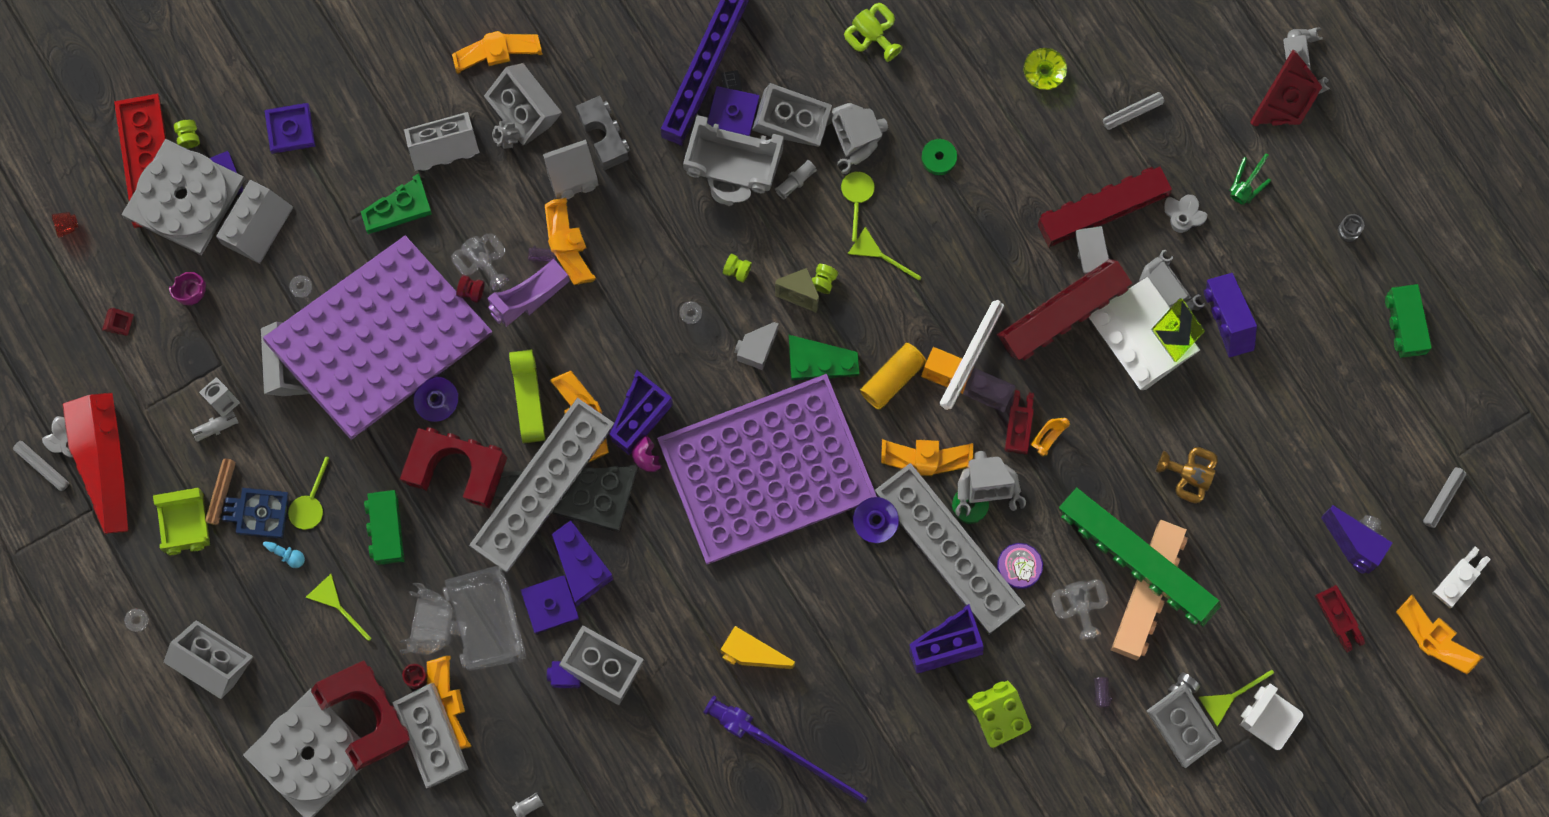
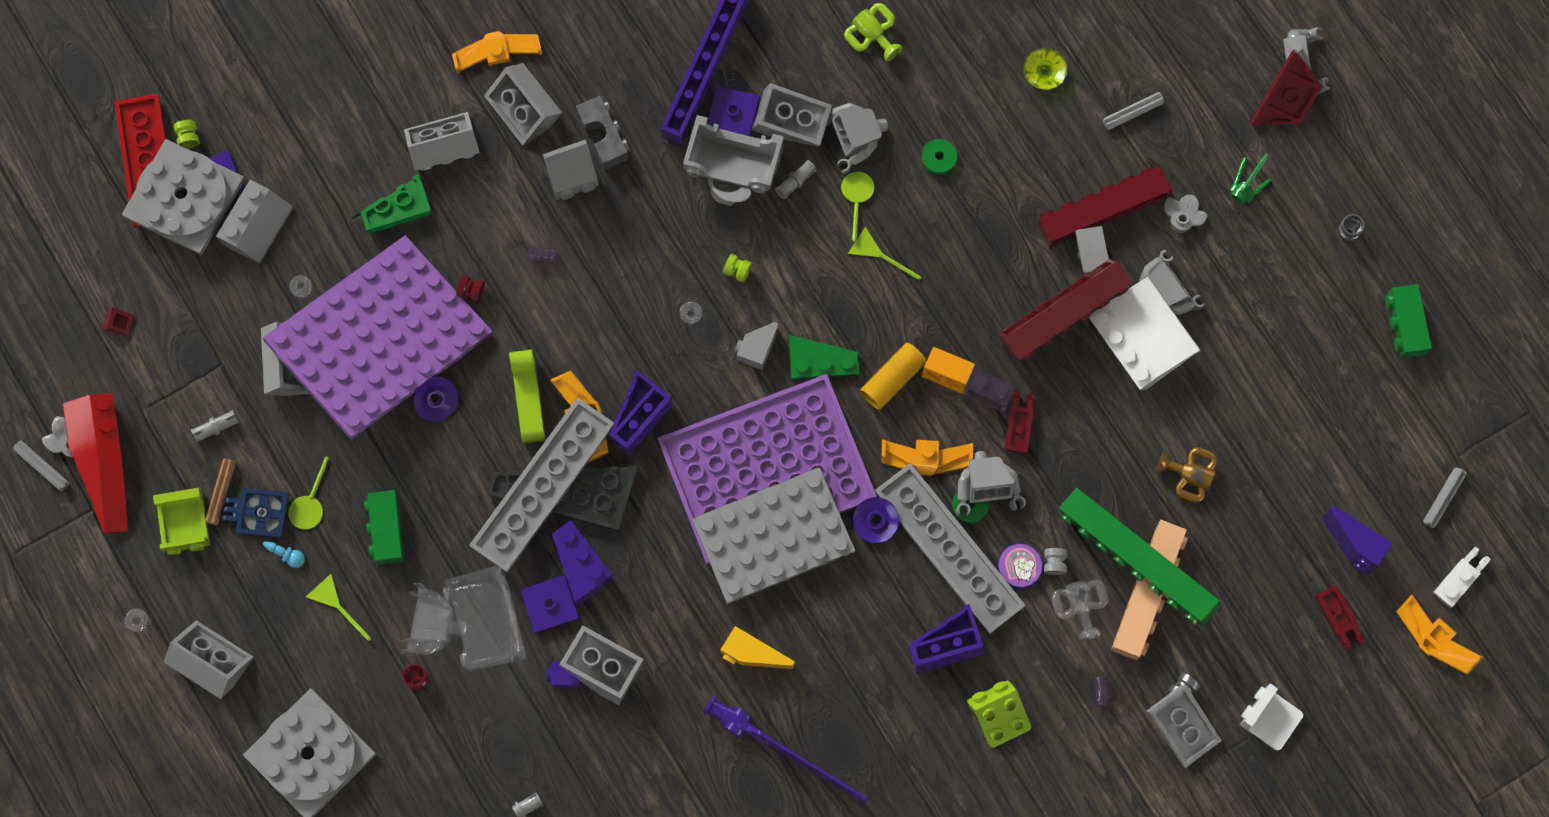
(64, 223): clear red hat -> none
(188, 288): magenta hair -> none
(219, 397): light grey brick -> none
(289, 128): dark purple plate -> none
(359, 684): dark red arch -> none
(430, 735): light grey tile -> none
(431, 447): dark red arch -> none
(439, 673): light orange plate -> none
(480, 257): clear piece -> none
(506, 134): light grey gear -> none
(528, 295): medium lavender arch -> none
(566, 242): light orange plate -> none
(643, 457): magenta hair -> none
(773, 535): none -> light grey plate
(798, 289): olive slope -> none
(824, 278): lime wheel -> none
(971, 355): white axle -> none
(1055, 559): none -> light grey wheel
(1057, 427): light orange helmet -> none
(1177, 330): clear neon green piece -> none
(1219, 704): lime piece -> none
(1231, 314): dark purple wedge -> none
(1372, 523): clear plate -> none

